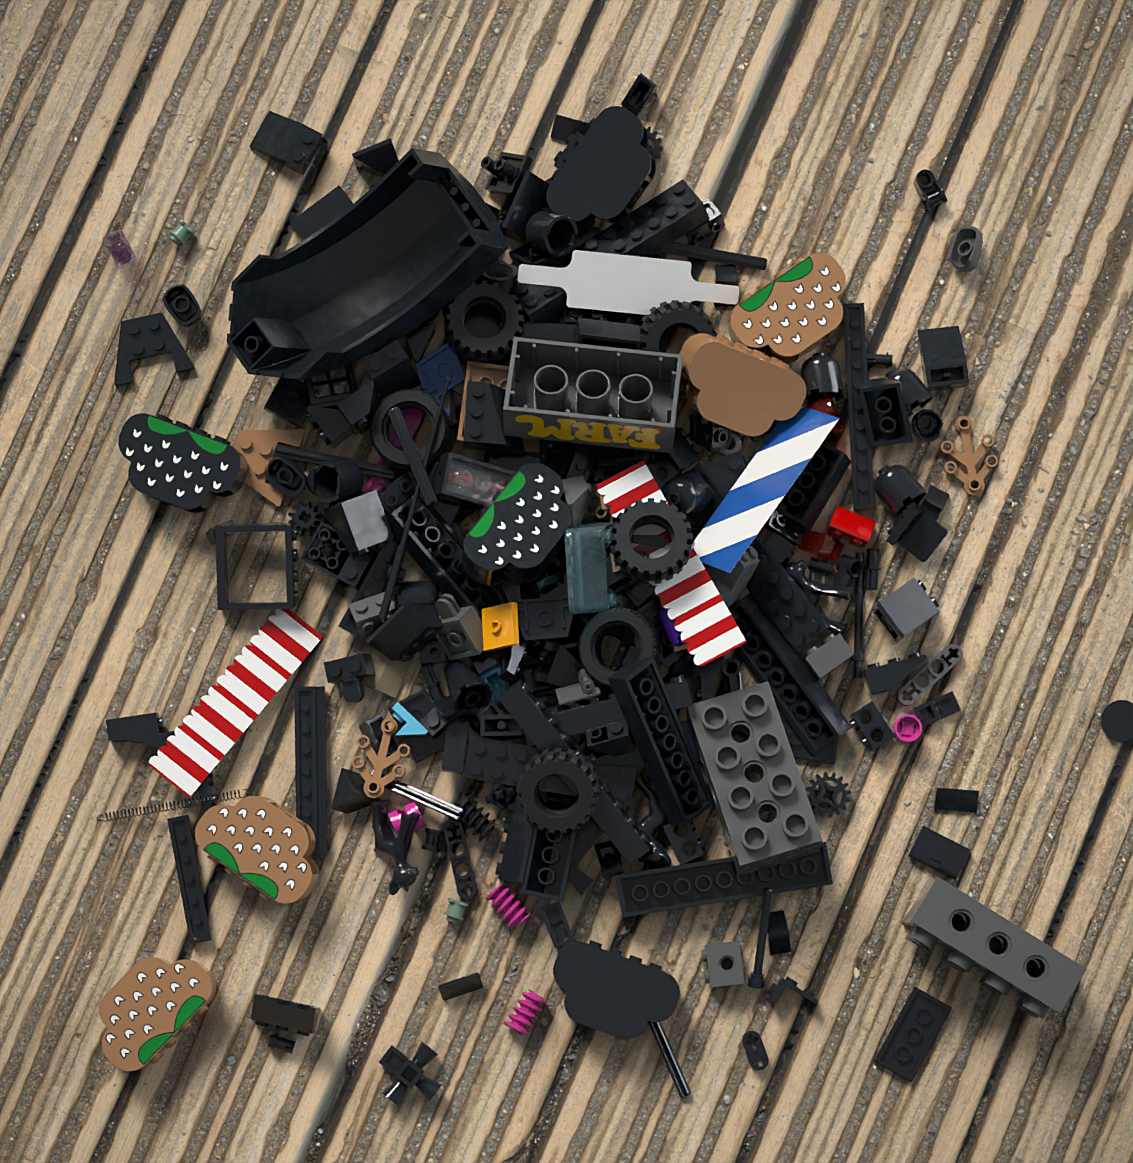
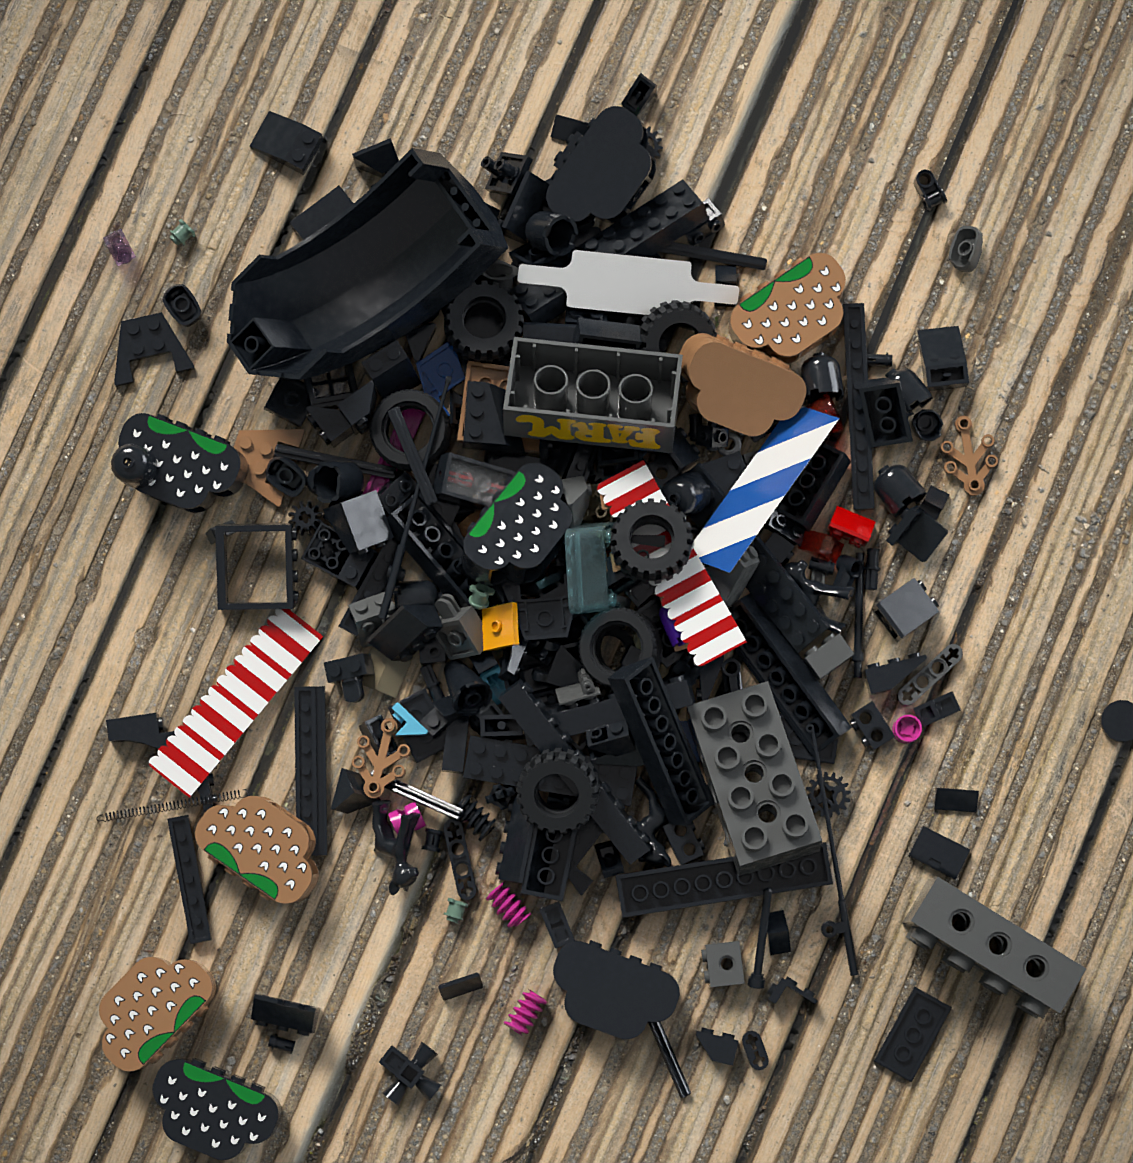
(141, 469): none -> black cylinder
(212, 1109): none -> black brick
(480, 596): none -> sand green brick
(718, 1048): none -> black slope
(844, 925): none -> black piece

